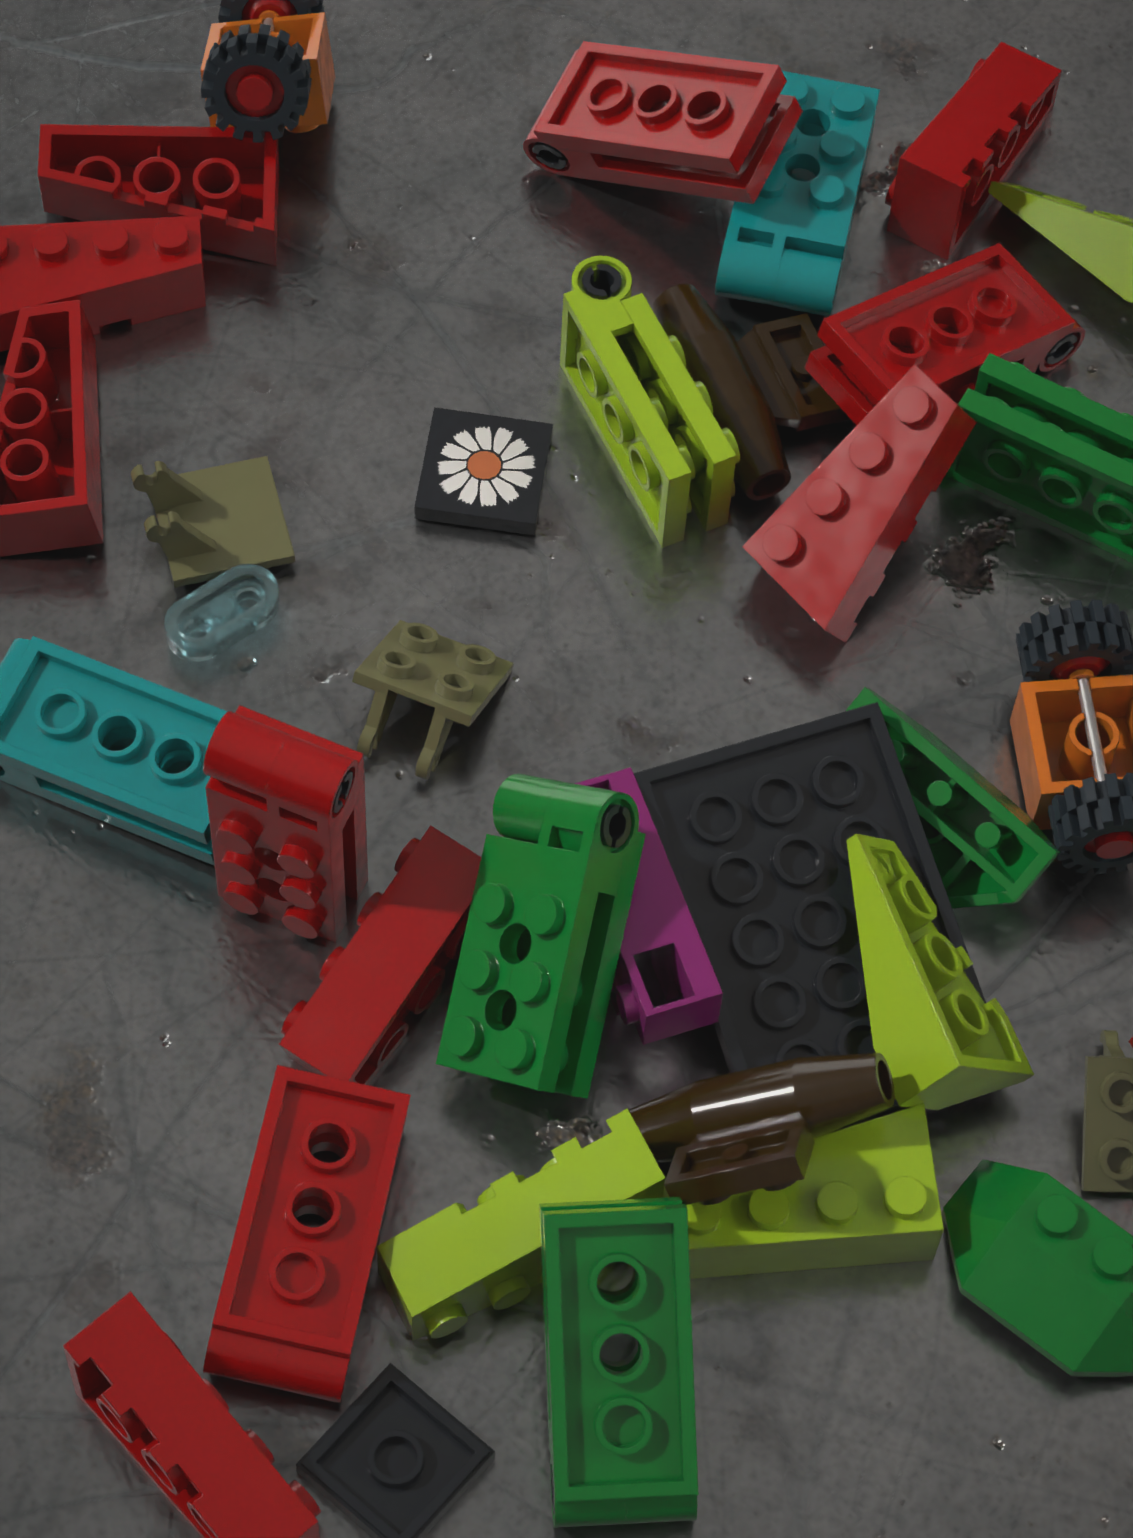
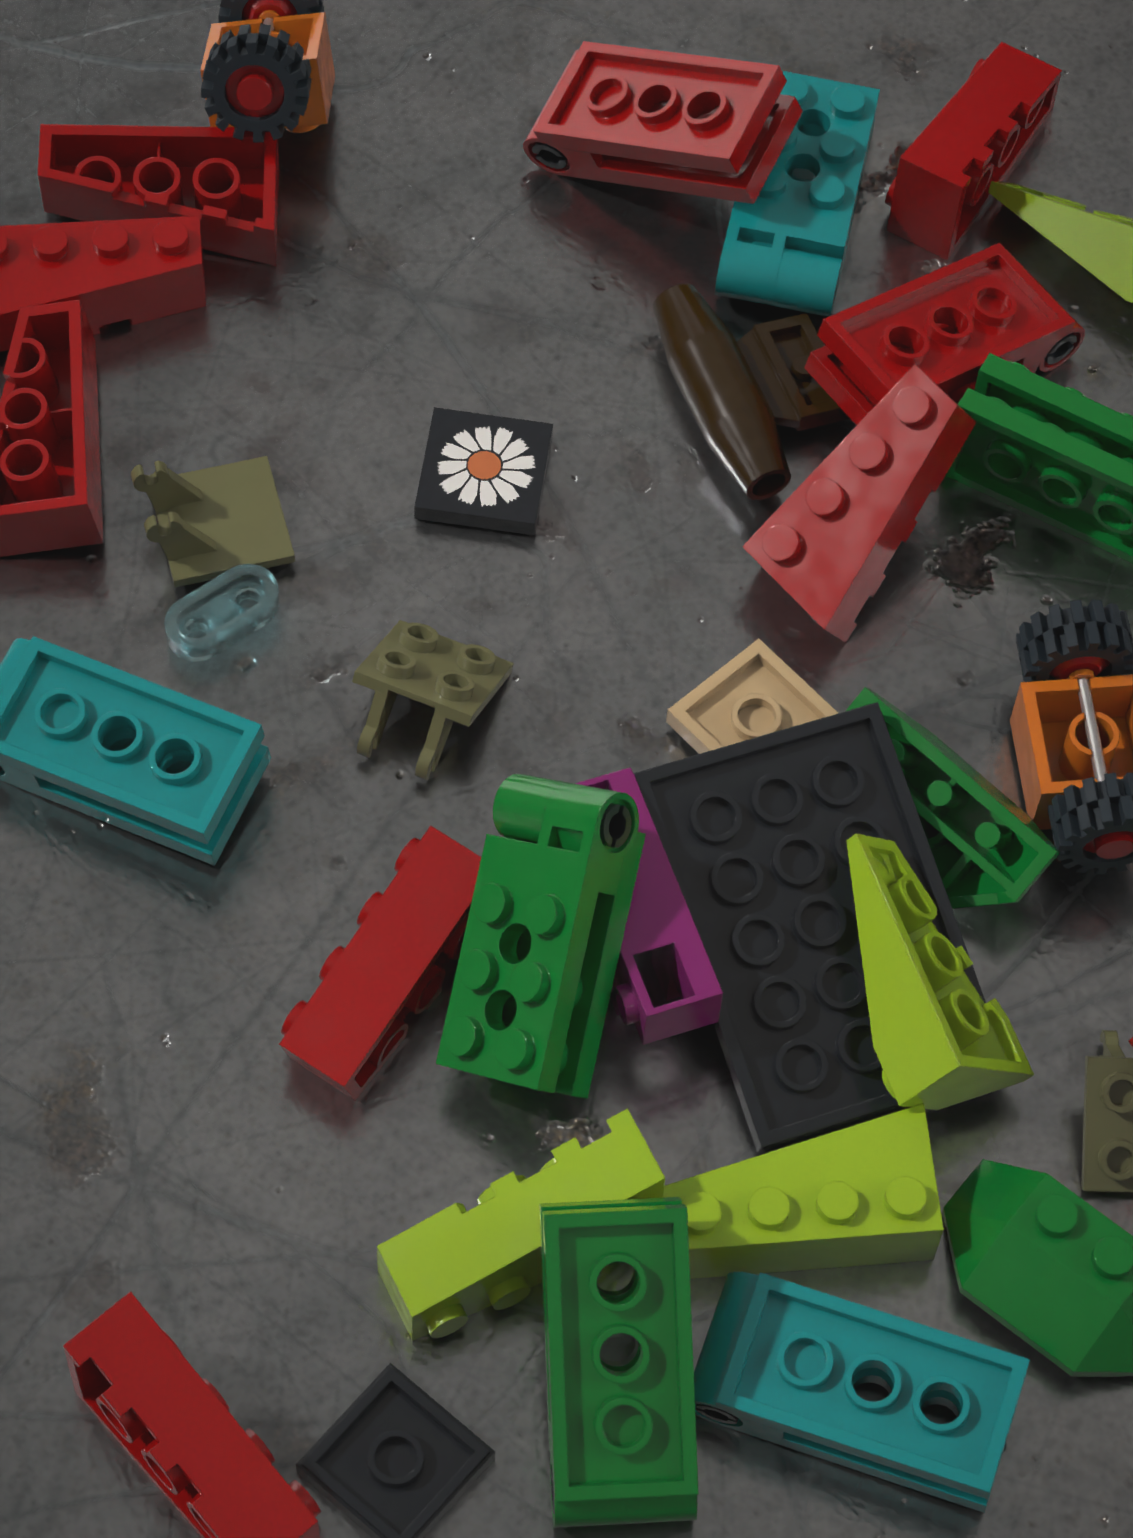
(286, 822): red hinge -> none
(298, 1289): red hinge -> none
(645, 402): lime hinge -> none
(746, 700): none -> tan plate
(758, 1122): dark brown plate -> none
(788, 1371): none -> teal hinge

